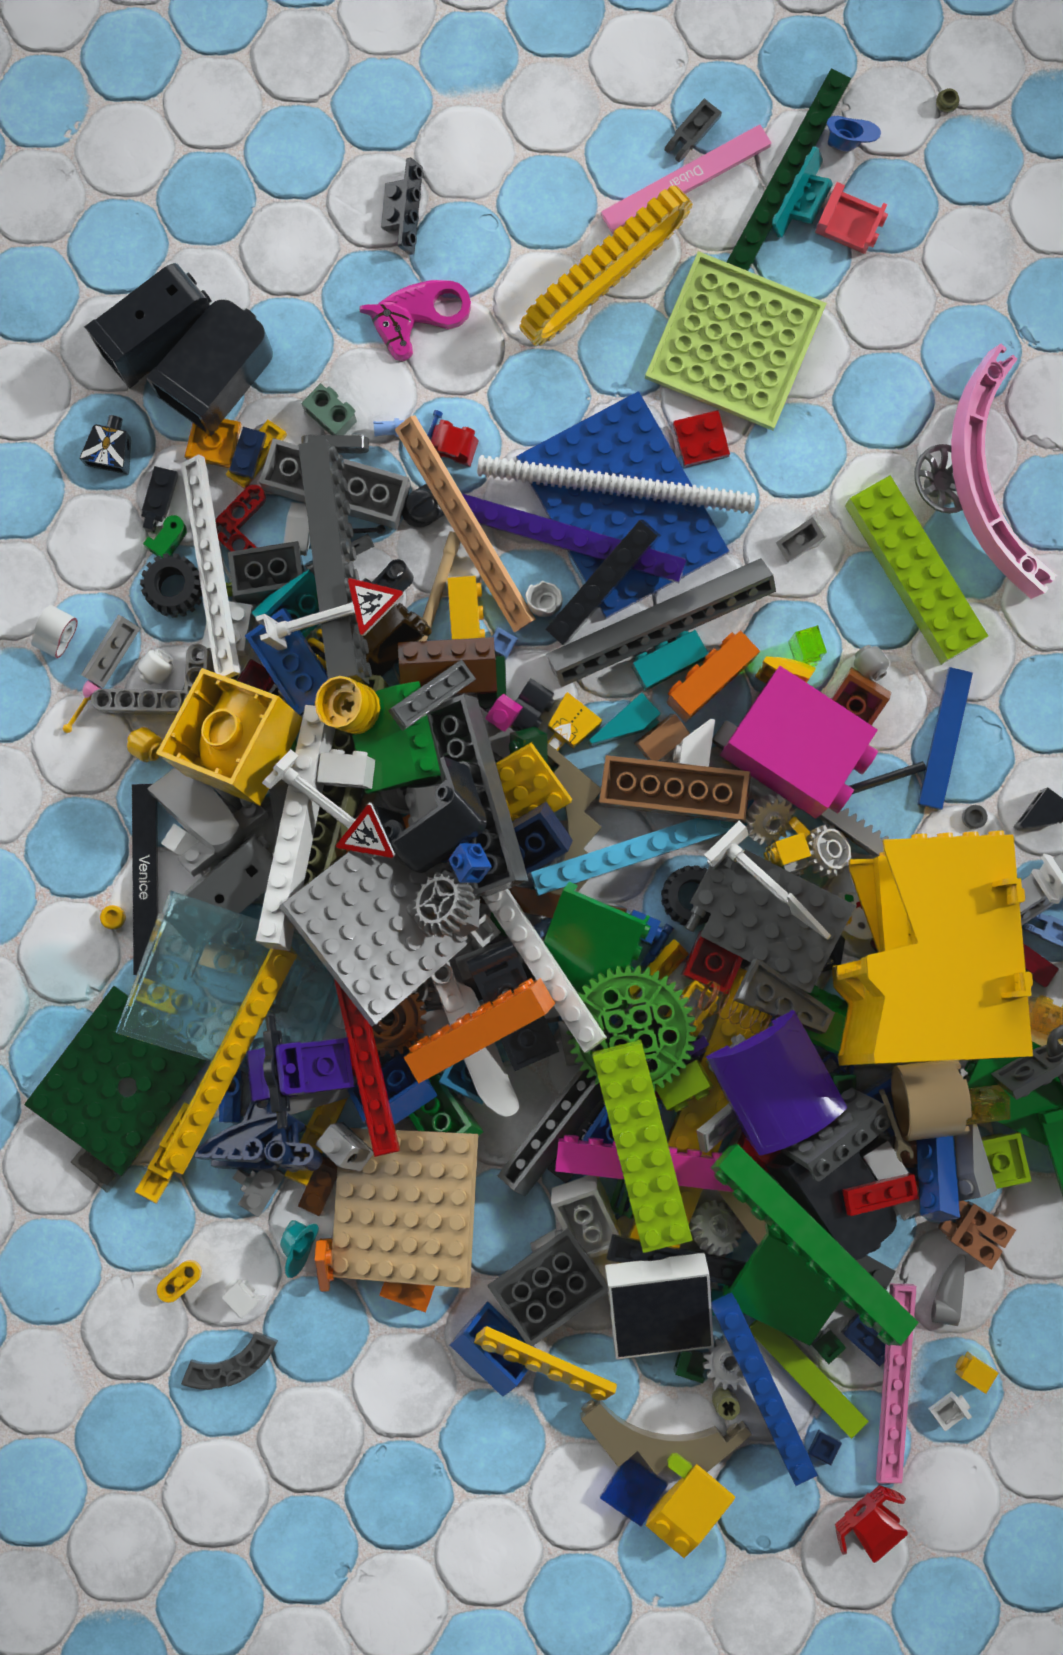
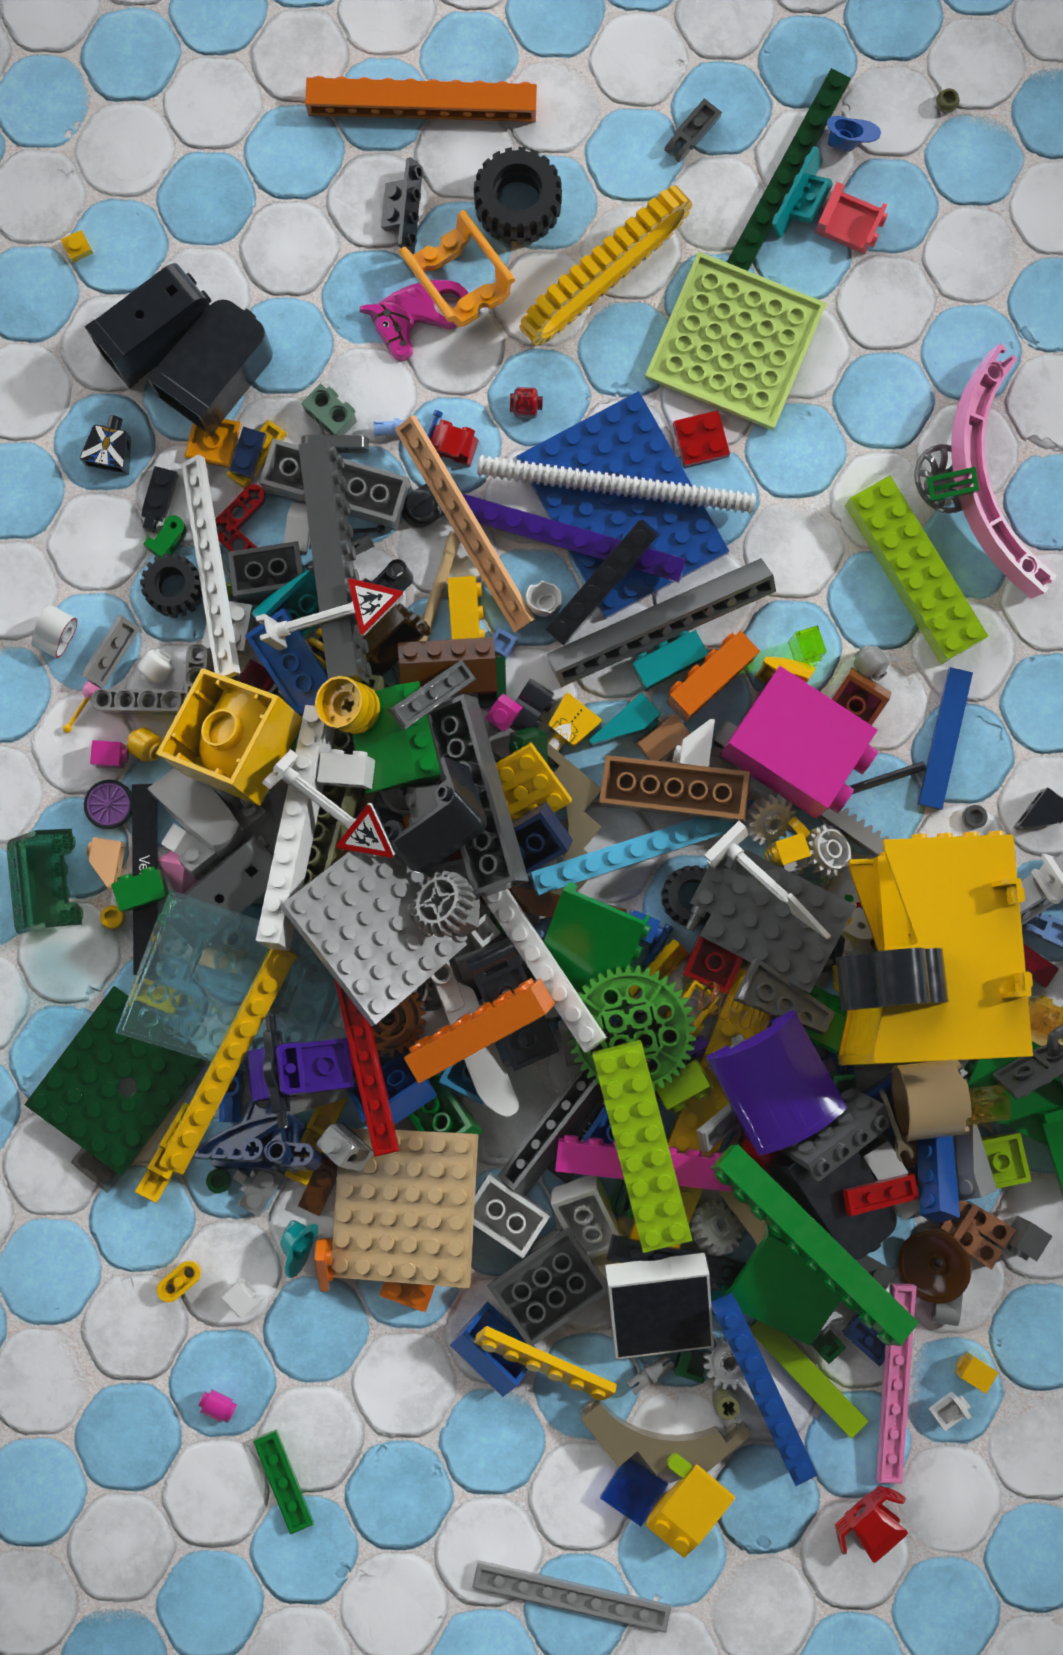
(40, 881): none -> clear green windscreen
(76, 246): none -> yellow plate
(106, 858): none -> light nougat slope
(108, 804): none -> medium lavender wheel
(109, 754): none -> dark pink brick
(140, 889): none -> green brick
(176, 873): none -> bright pink slope
(217, 1406): none -> dark pink brick
(218, 1180): none -> dark green tile
(233, 1370): dark grey tile -> none
(283, 1481): none -> green tile
(421, 99): none -> orange brick
(450, 248): none -> light orange piece
(470, 863): blue brick -> none
(508, 1215): none -> white brick
(518, 167): none -> black tyre
(525, 402): none -> dark red head
(571, 1596): none -> light grey tile
(650, 1374): none -> light grey pin
(691, 175): bright pink tile -> none
(801, 539): light grey slope -> none
(824, 1447): dark blue tile -> none
(892, 978): none -> black brick
(933, 1281): none -> reddish brown dish
(974, 480): none -> green tile
(1028, 1239): none -> dark grey piece

